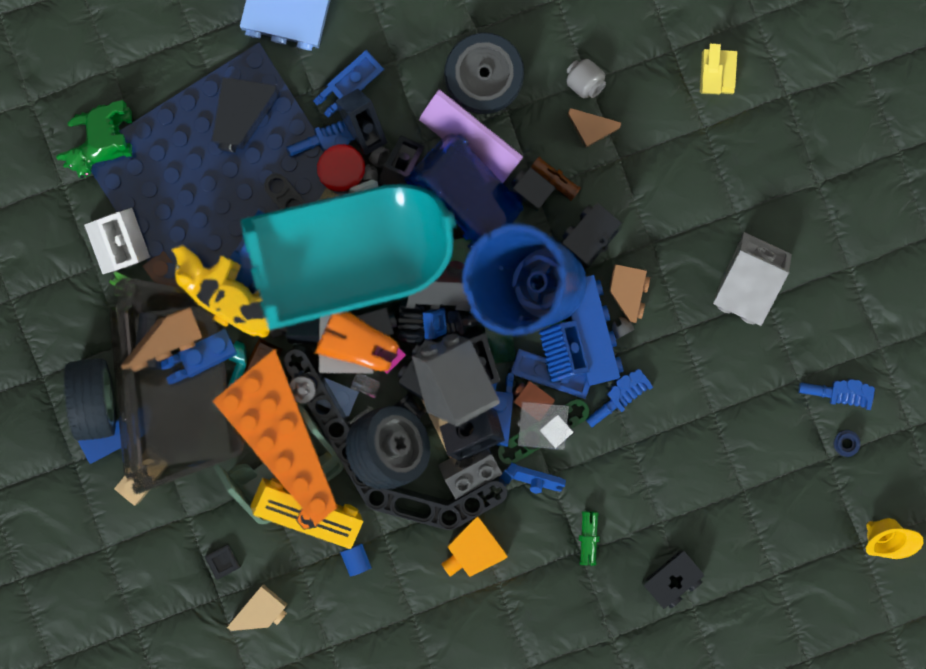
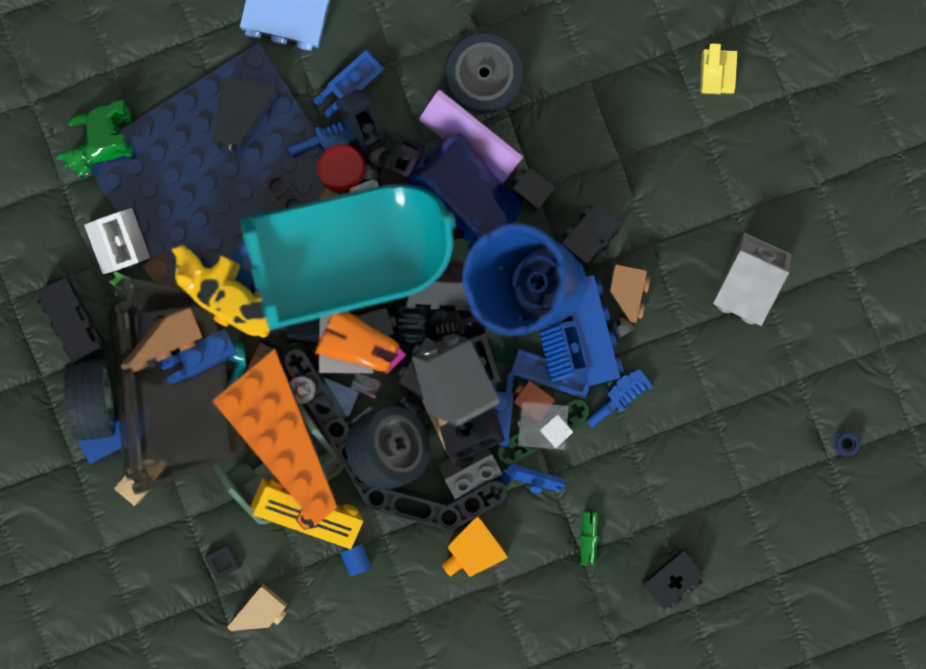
(71, 320): none -> black wedge
(434, 323): blue tile -> none
(556, 178): reddish brown pin -> none
(585, 78): light grey head -> none
(591, 127): medium nougat slope -> none
(843, 391): blue piece -> none
(890, 540): yellow piece -> none

